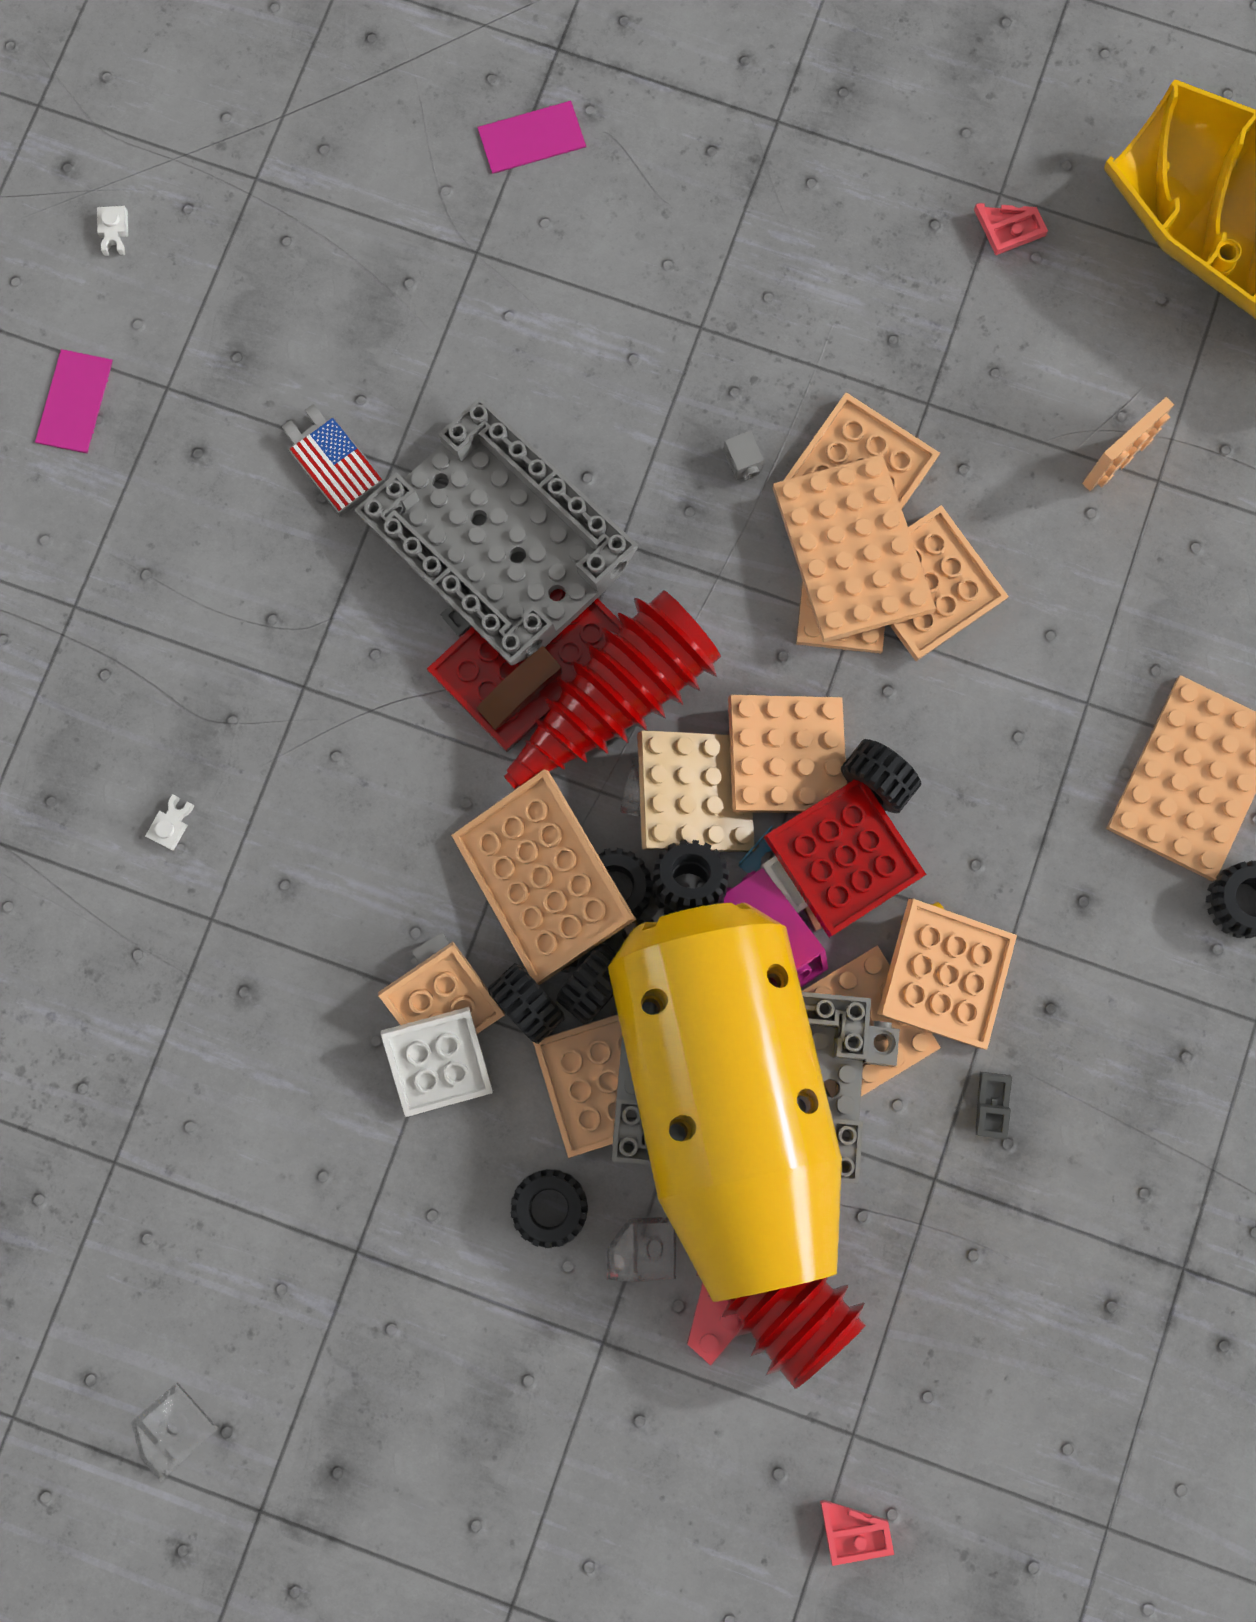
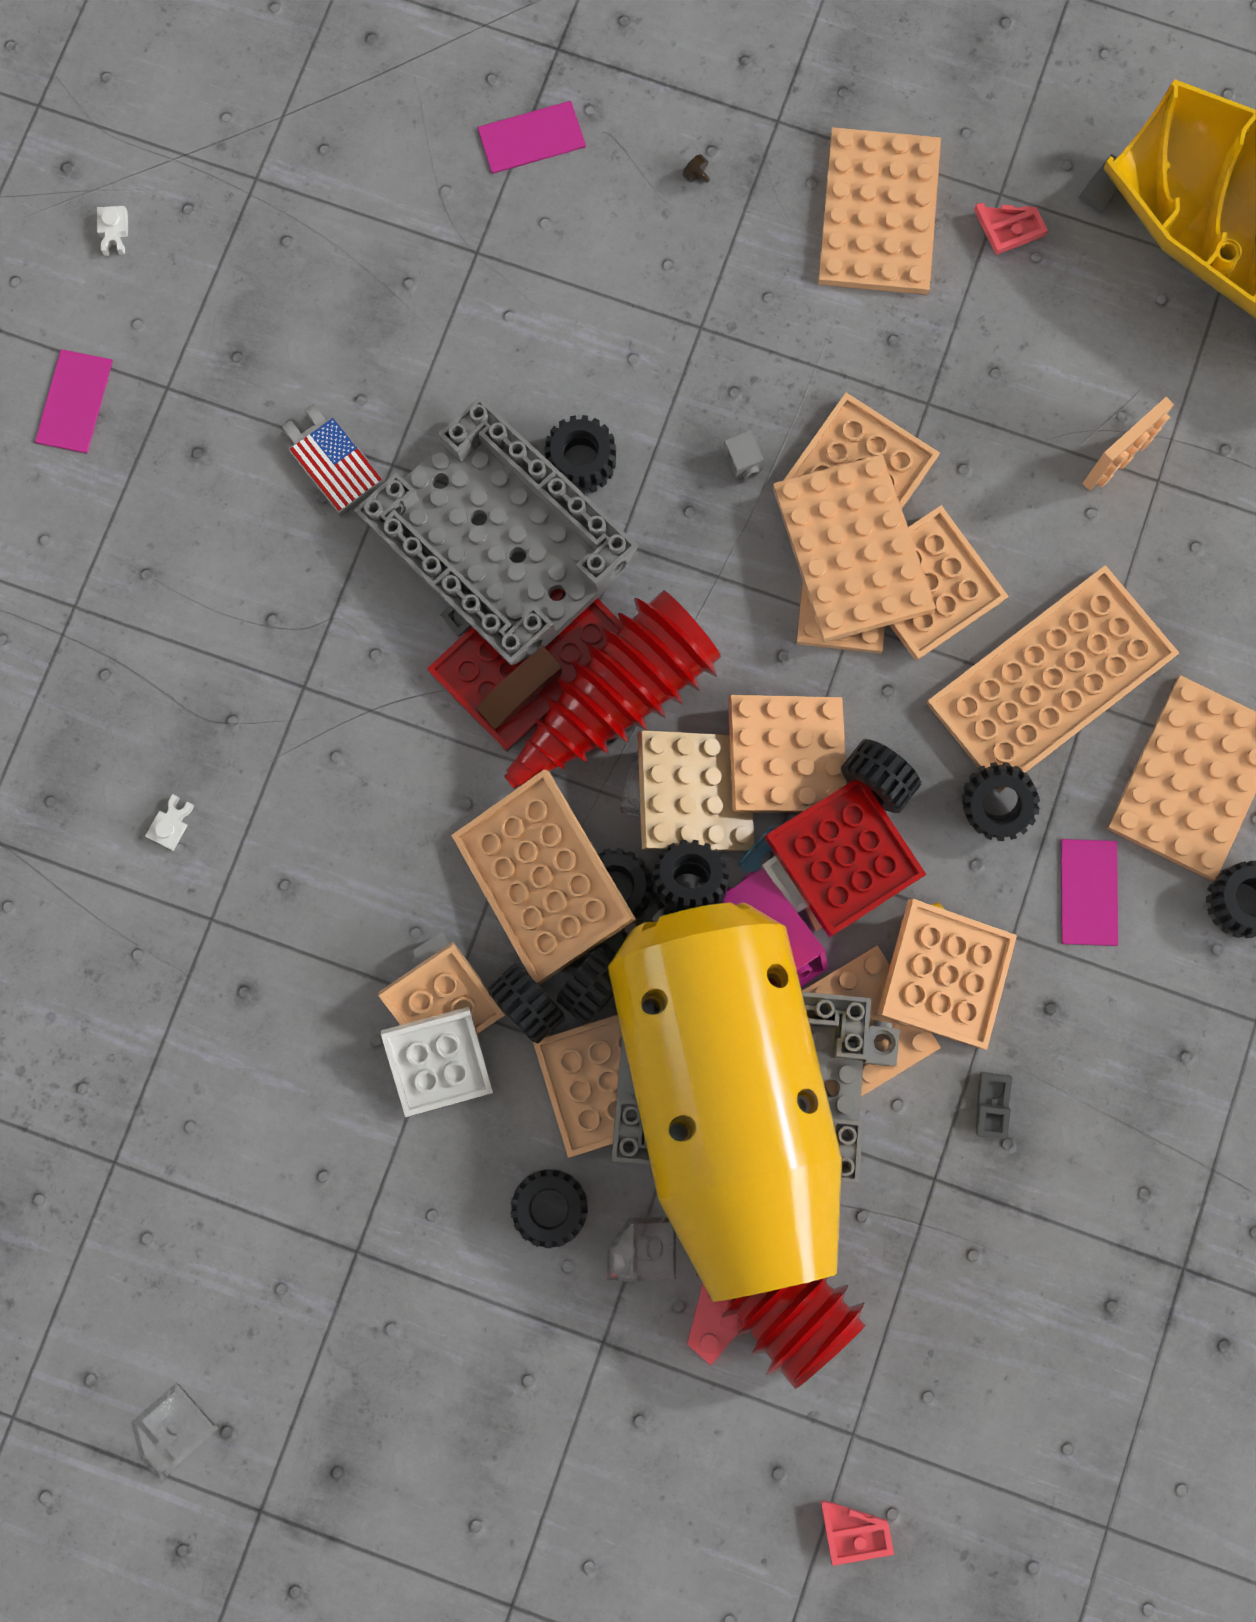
(582, 433): none -> black tyre
(696, 168): none -> dark brown tile
(879, 211): none -> light nougat plate
(1007, 824): none -> black tyre
(1053, 676): none -> light nougat plate
(1089, 892): none -> dark pink window
(1099, 190): none -> dark grey slope

